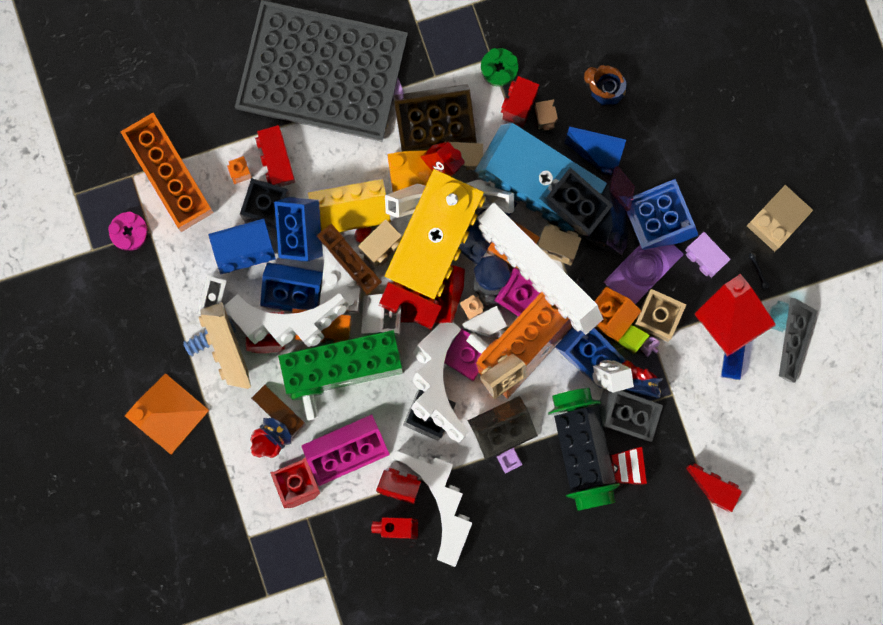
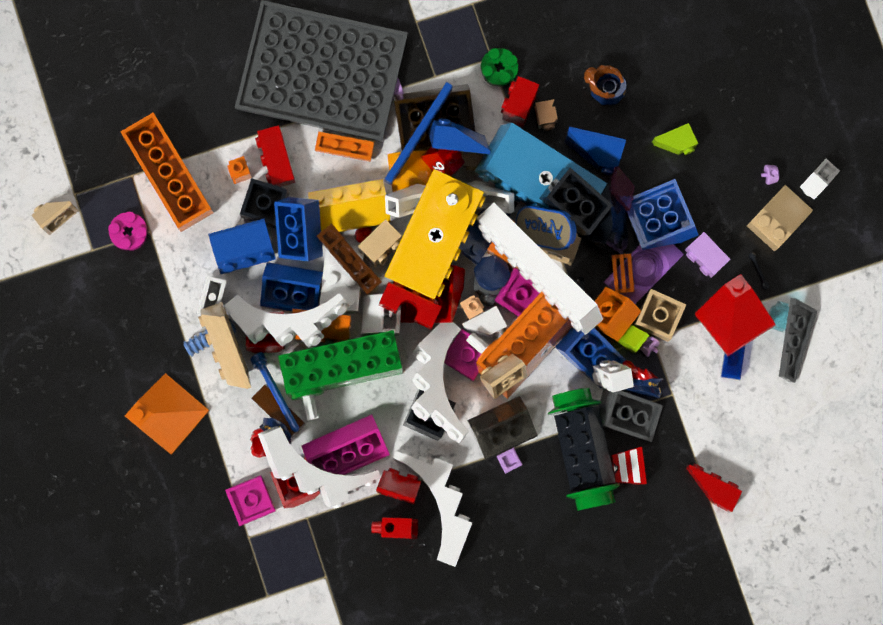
(53, 215): none -> tan slope
(250, 500): none -> dark pink plate
(259, 362): none -> blue piece
(286, 460): none -> white arch
(344, 146): none -> orange plate
(418, 134): none -> blue tile
(452, 136): none -> blue slope
(547, 226): none -> dark tan tile
(615, 273): none -> orange tile
(677, 141): none -> lime slope
(771, 174): none -> lavender piece
(819, 179): none -> white slope

